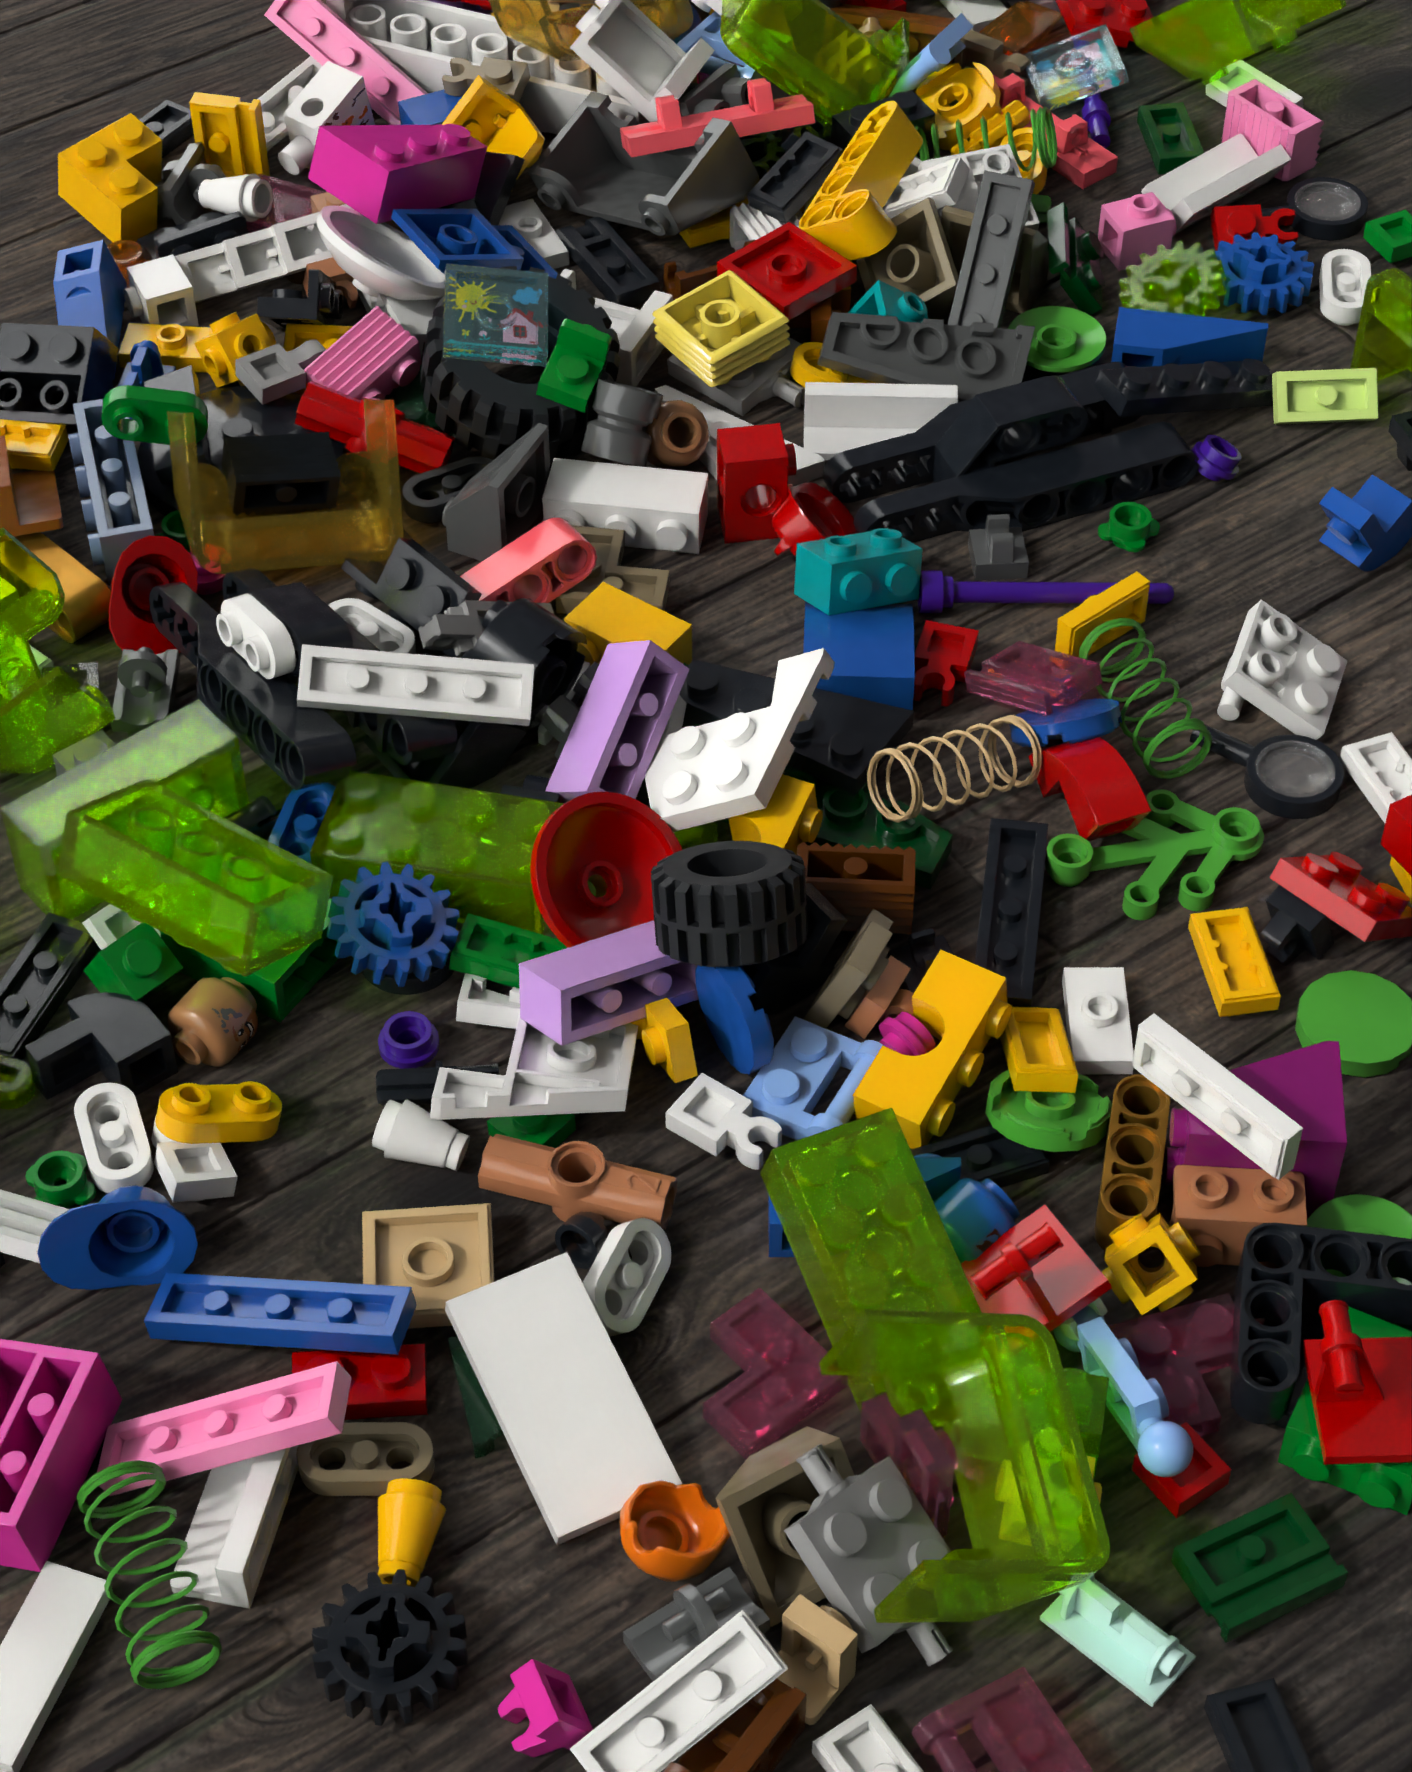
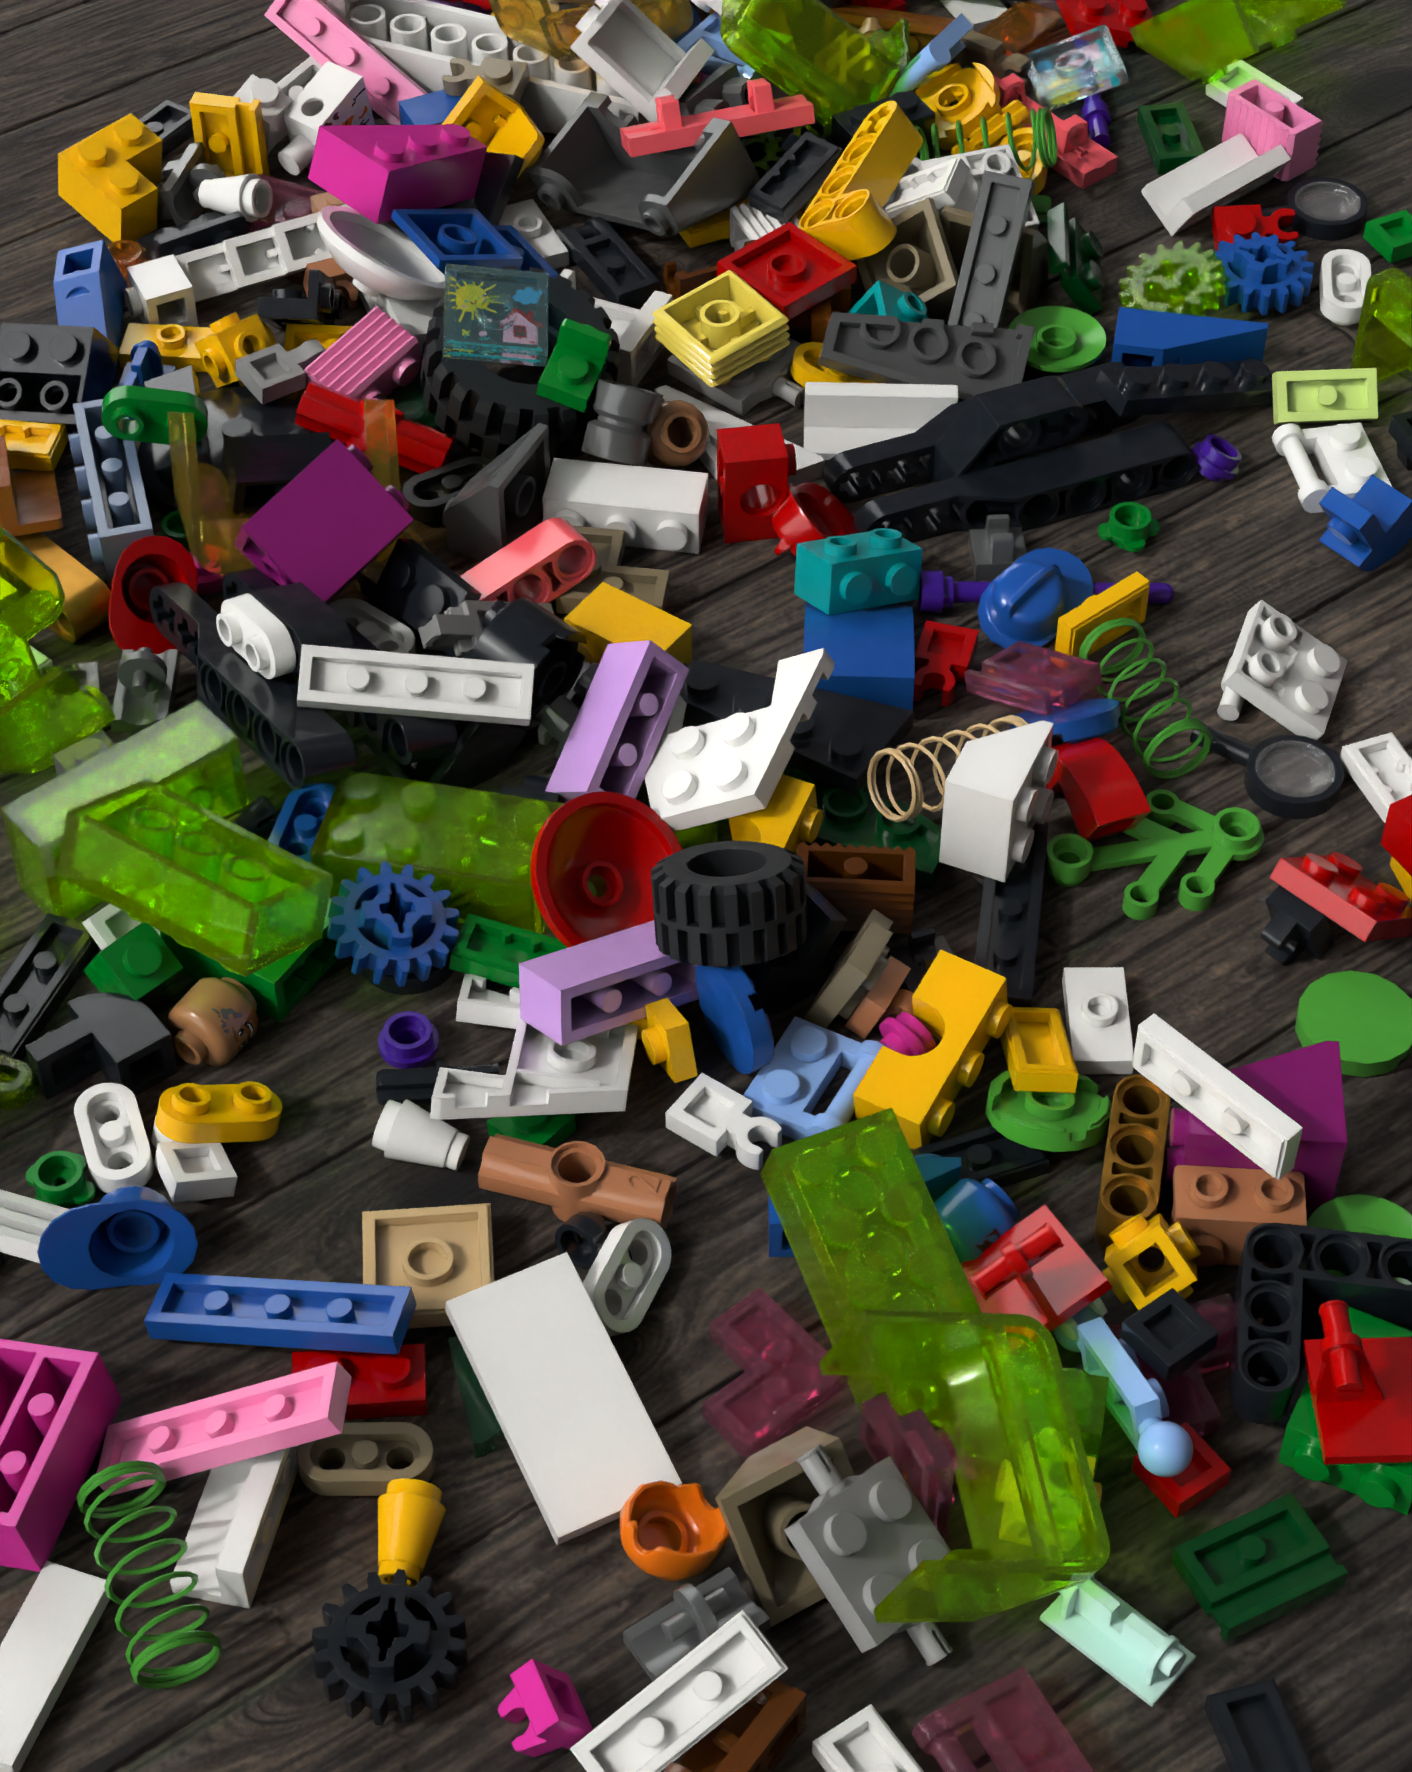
(273, 106): none -> white brick
(325, 524): none -> magenta slope
(818, 1652): tan bracket -> none
(997, 798): none -> white slope
(1031, 597): none -> blue piece
(1135, 228): bright pink brick -> none
(1169, 1335): none -> black tile
(1234, 962): yellow plate -> none
(1342, 456): none -> white plate

